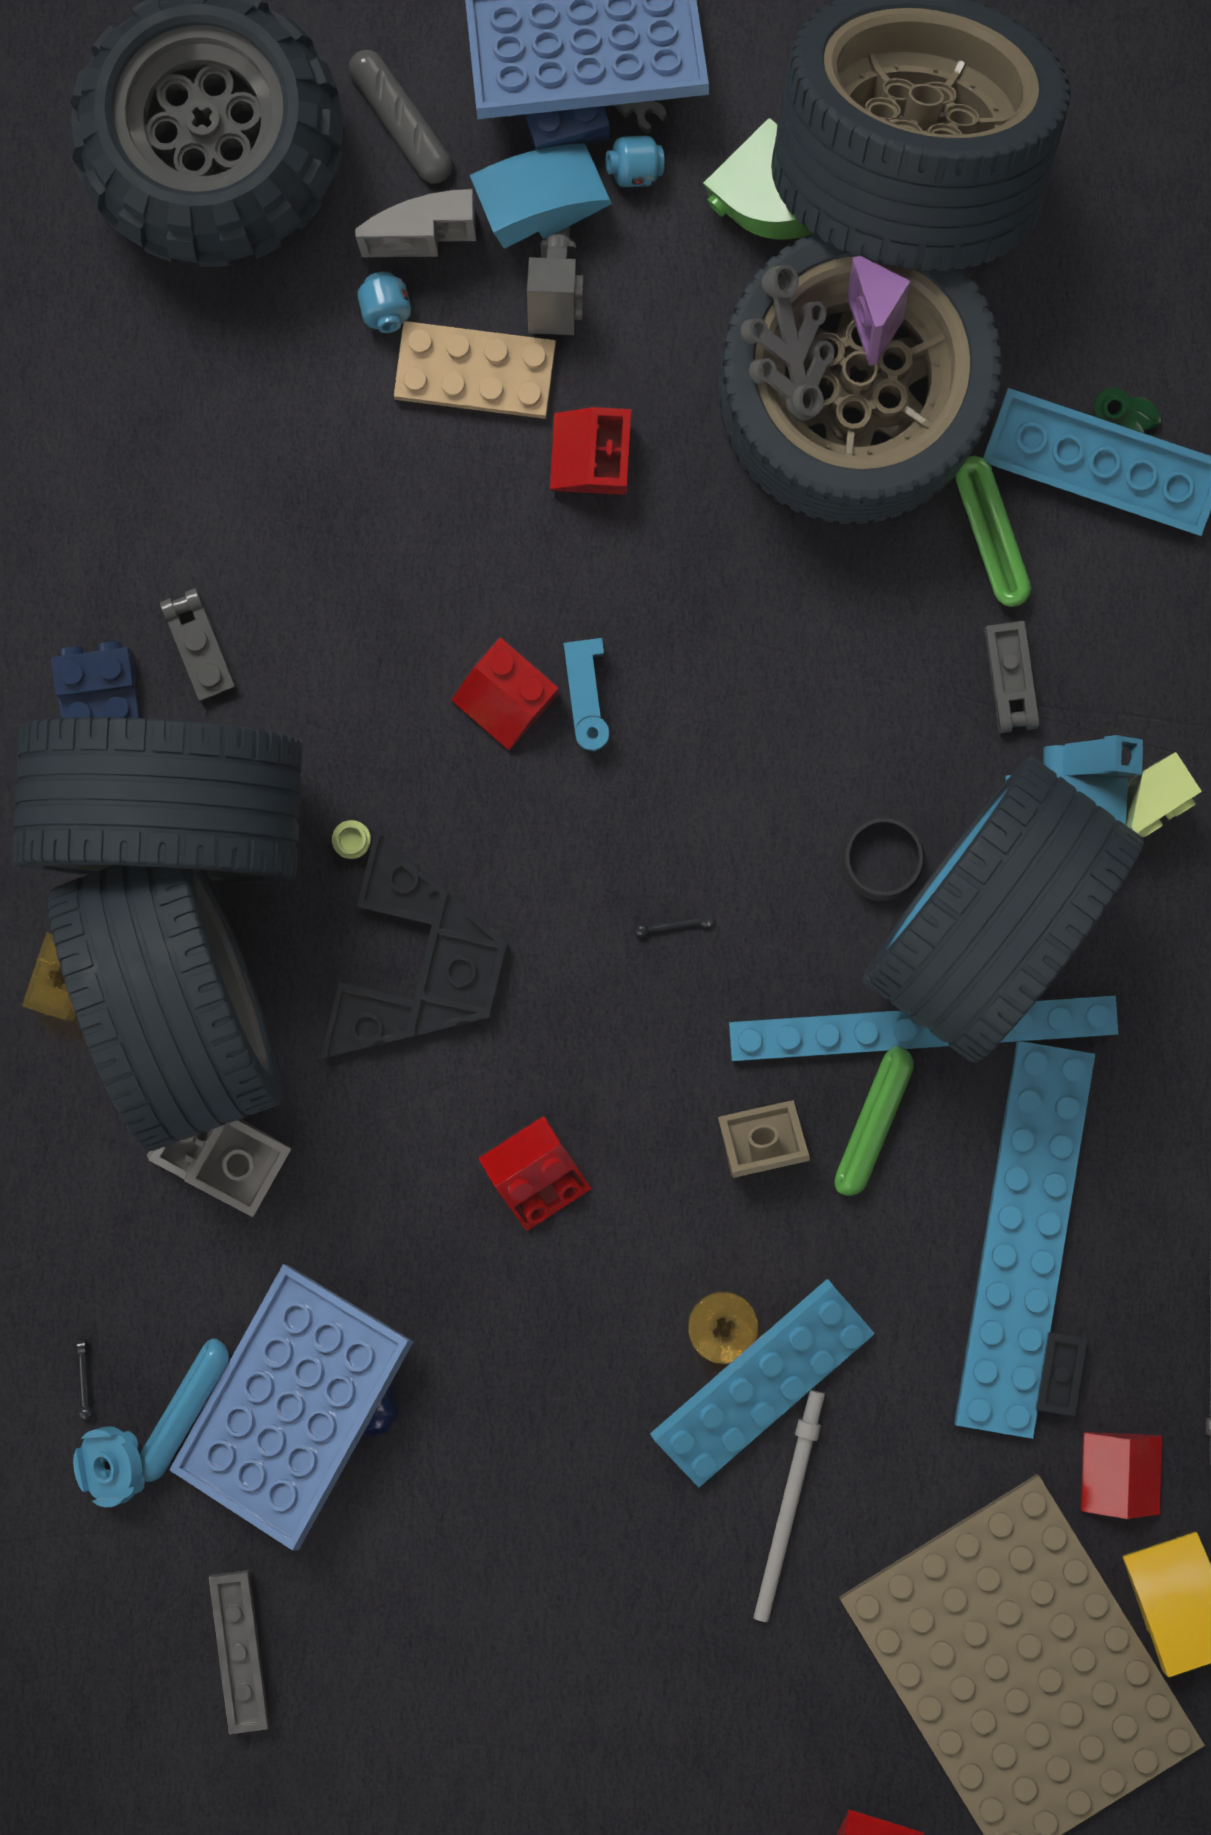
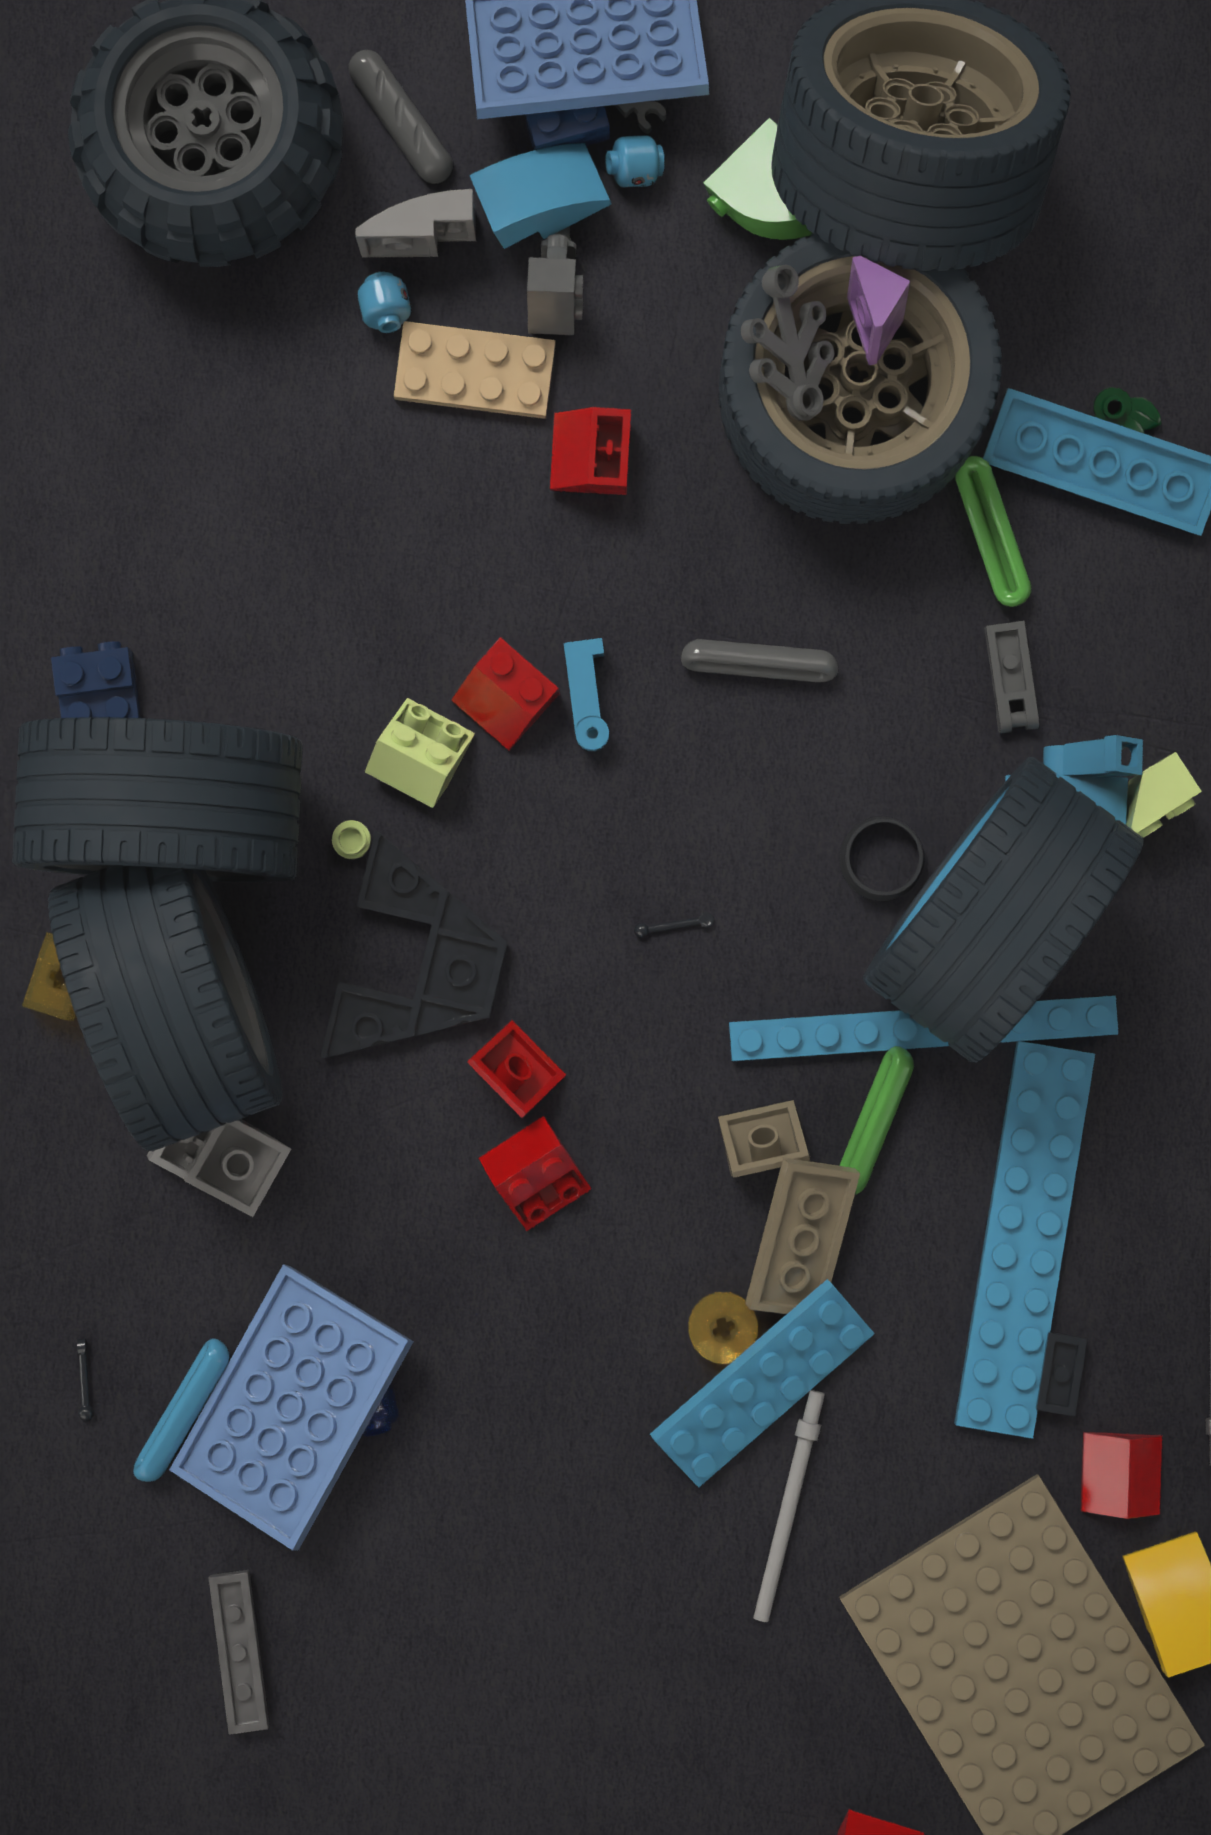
(121, 1452): dark azure plate -> none
(198, 646): dark grey plate -> none
(419, 752): none -> yellowish green slope
(516, 1068): none -> red slope
(759, 660): none -> dark grey piece
(801, 1233): none -> dark tan plate

